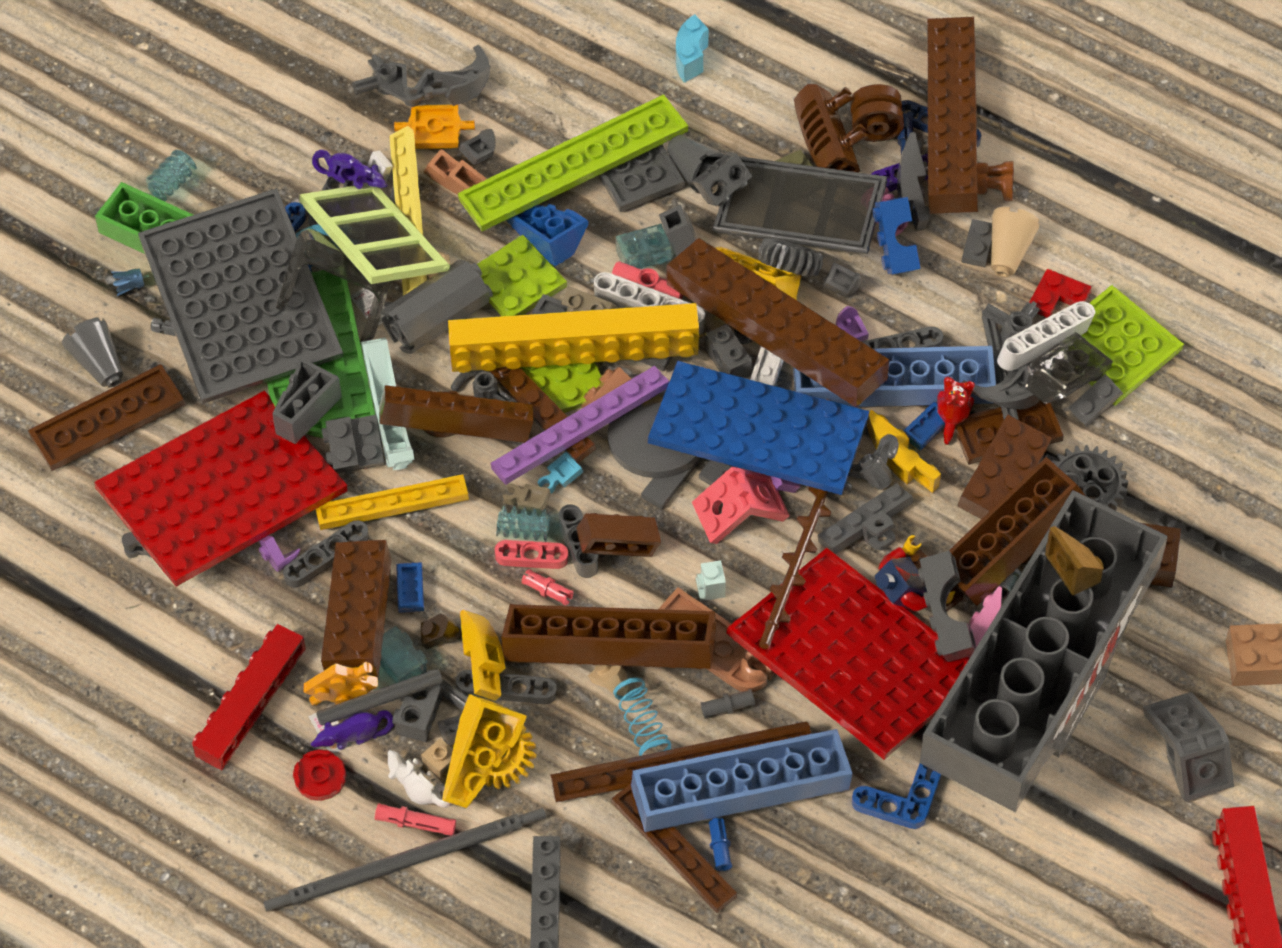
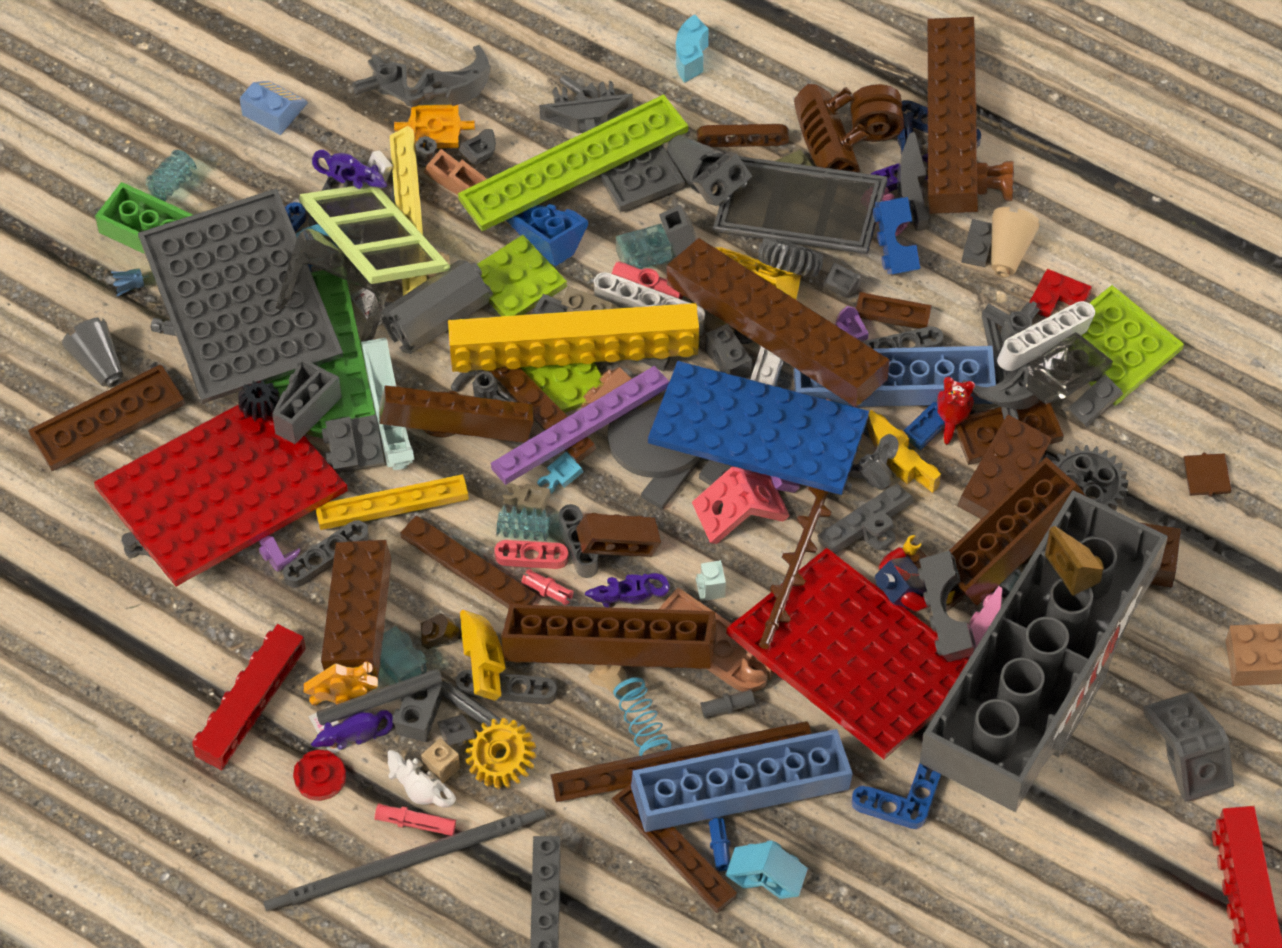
(258, 400): none -> black gear
(271, 105): none -> medium blue slope
(410, 587): blue plate -> none
(421, 153): none -> dark grey bush
(466, 564): none -> reddish brown plate
(480, 742): yellow wedge -> none
(586, 113): none -> dark grey connector
(590, 90): none -> dark grey bar
(633, 590): none -> dark purple animal
(768, 135): none -> reddish brown beam
(768, 867): none -> medium azure brick
(893, 311): none -> reddish brown plate
(1207, 474): none -> reddish brown piece

